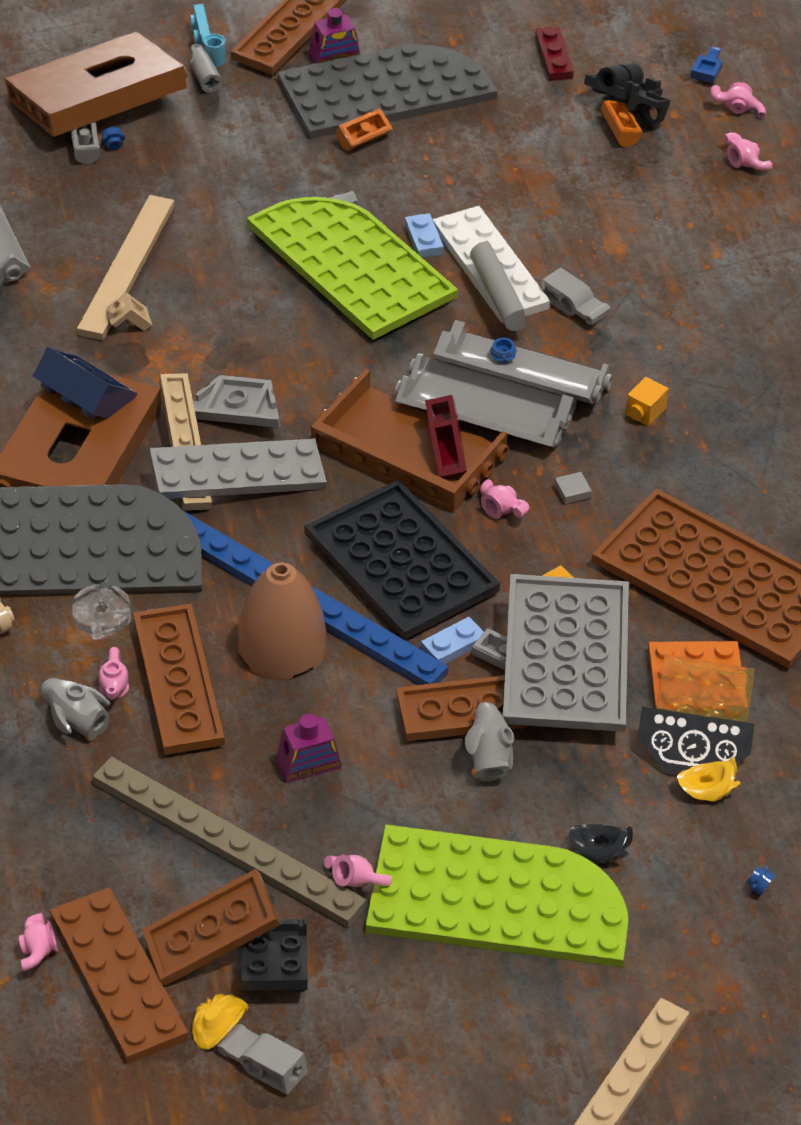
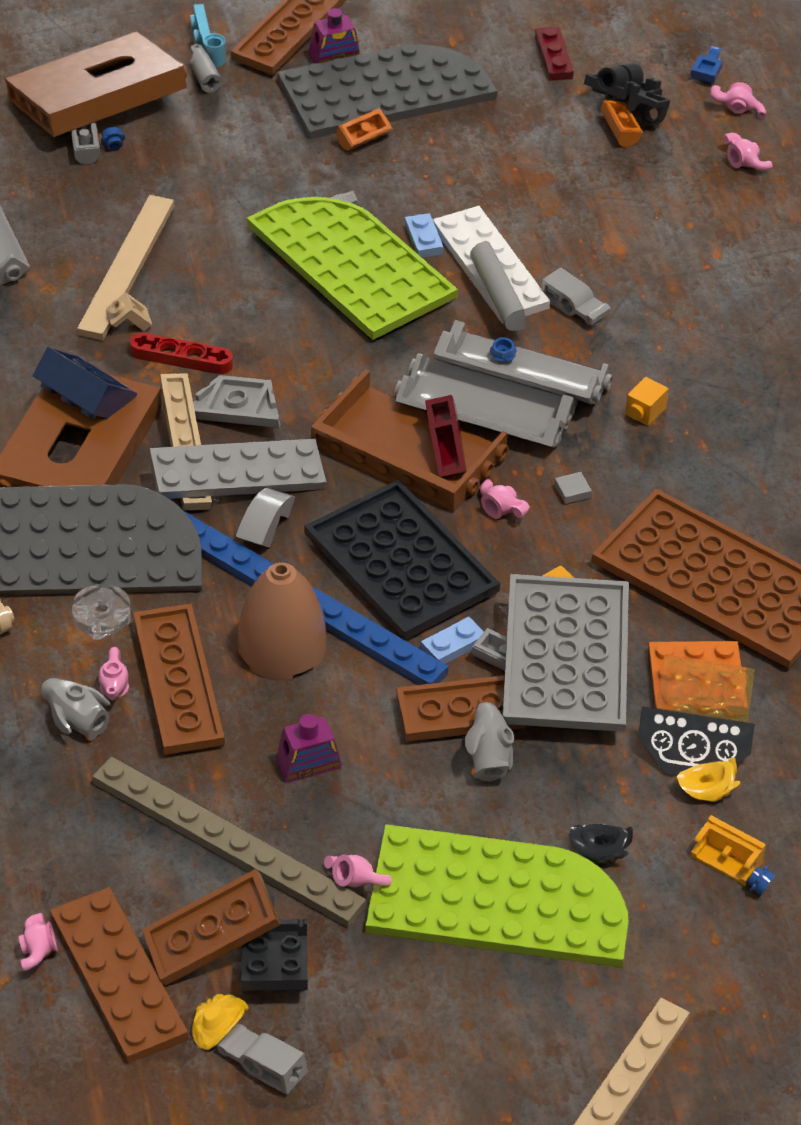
(143, 347): none -> red beam
(263, 516): none -> light grey brick
(728, 850): none -> light orange hinge

